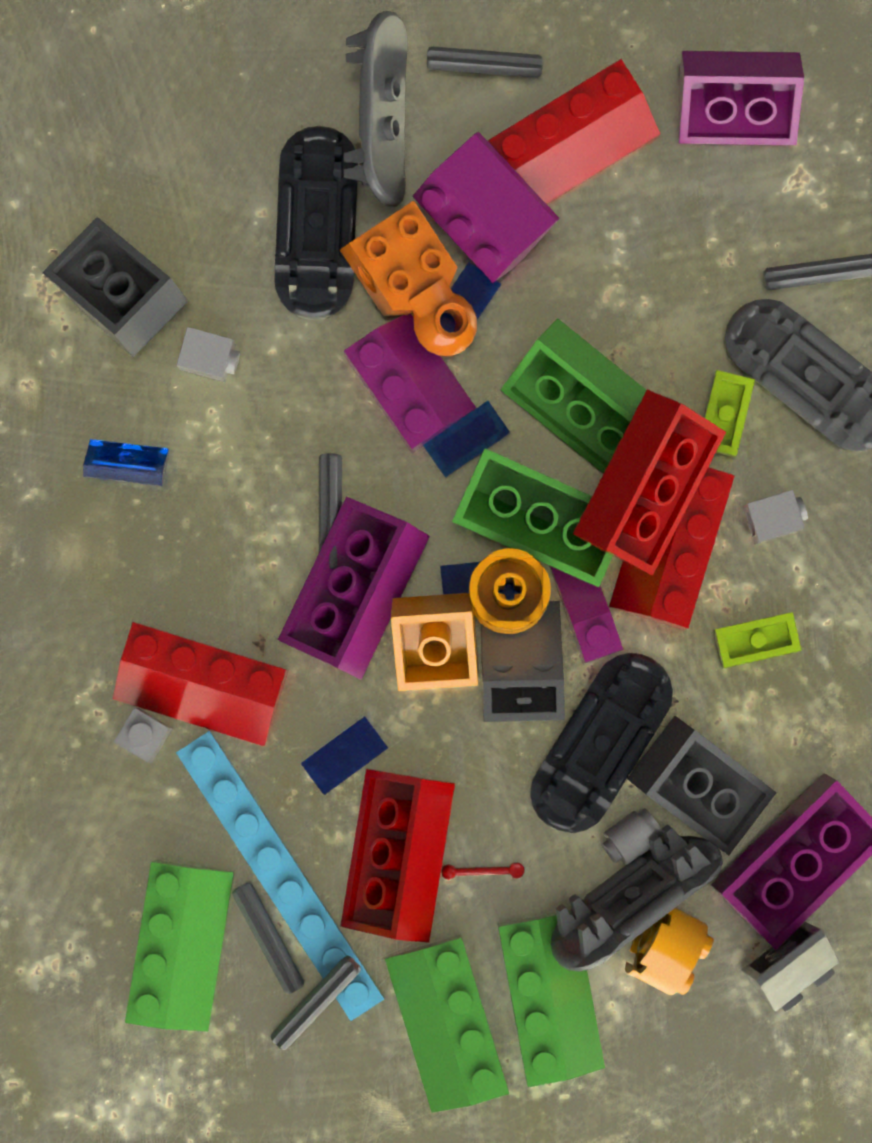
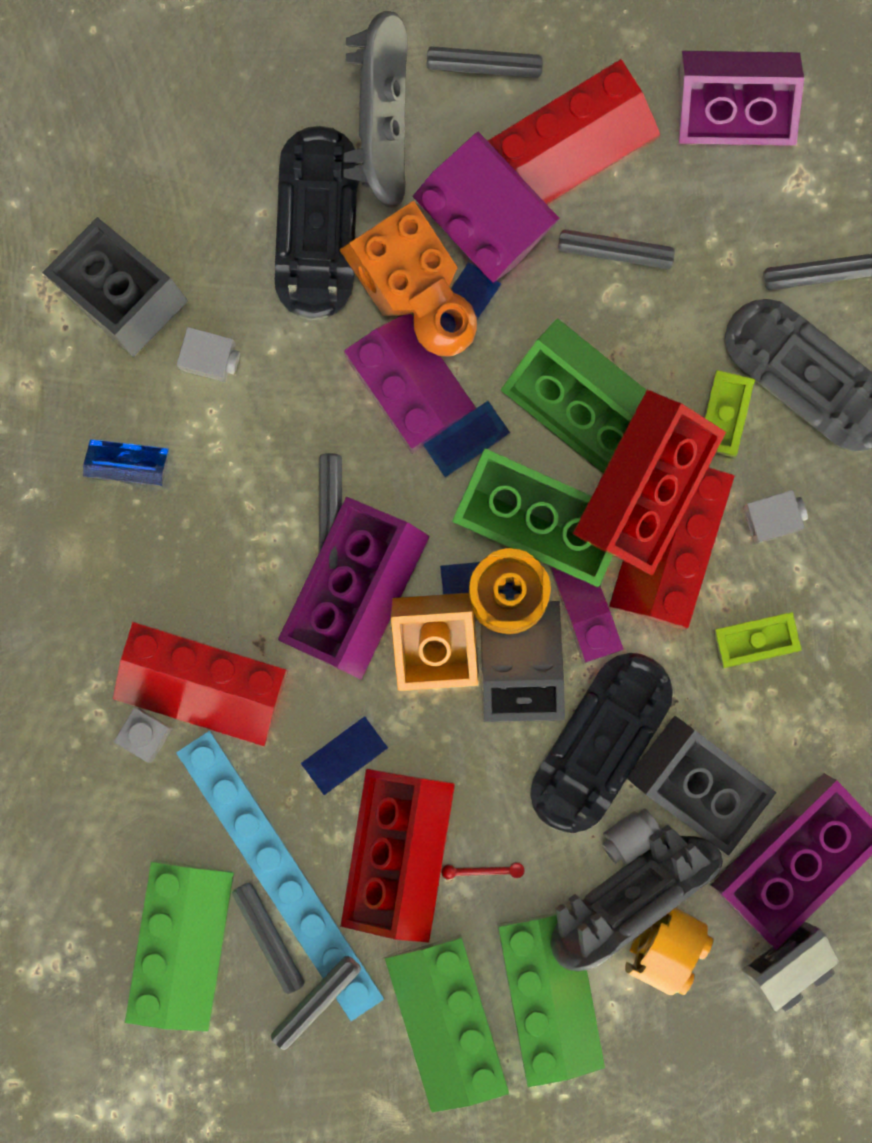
(616, 249): none -> dark grey axle

